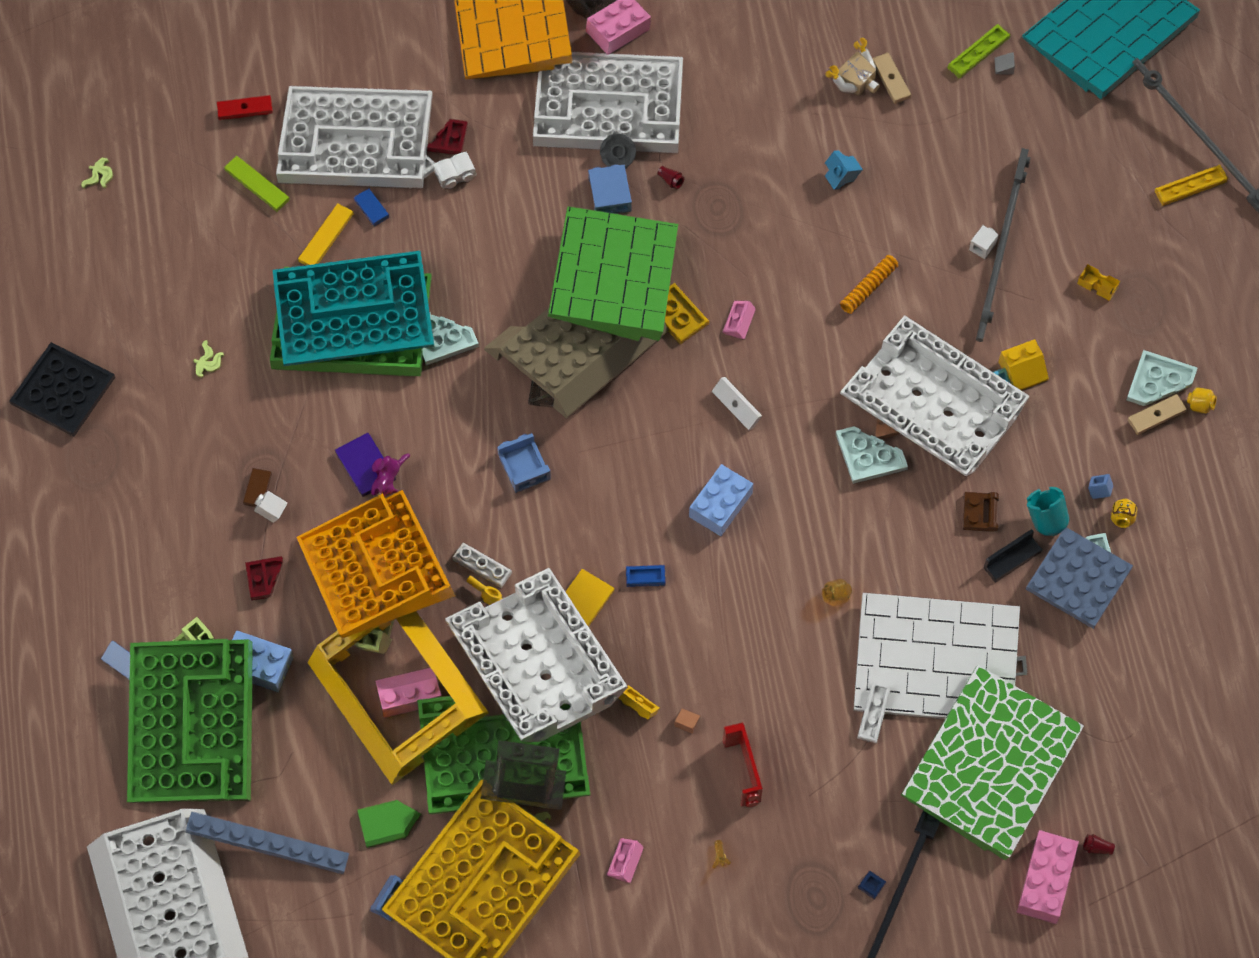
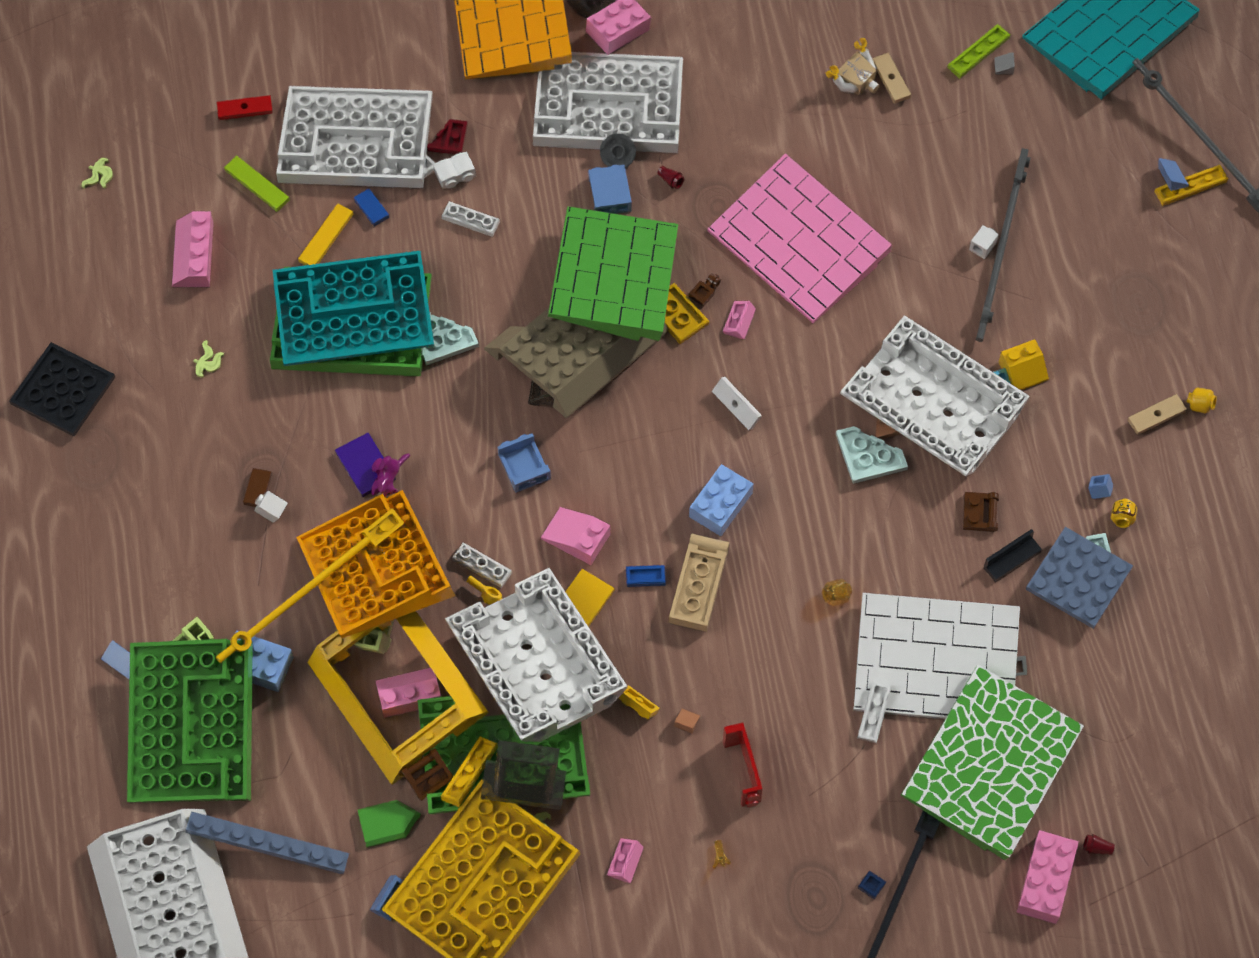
(193, 250): none -> bright pink slope
(263, 576): dark red wing -> none
(373, 535): none -> yellow bar
(431, 779): none -> reddish brown plate
(469, 771): none -> yellow tile
(470, 219): none -> white tile
(577, 534): none -> bright pink slope
(699, 582): none -> tan hinge
(703, 292): none -> reddish brown plate
(800, 238): none -> bright pink slope
(841, 169): dark azure brick -> none
(869, 284): light orange piece -> none
(1048, 511): teal cylinder -> none
(1098, 282): yellow piece -> none
(1159, 378): light aqua plate -> none
(1172, 174): none -> medium blue slope

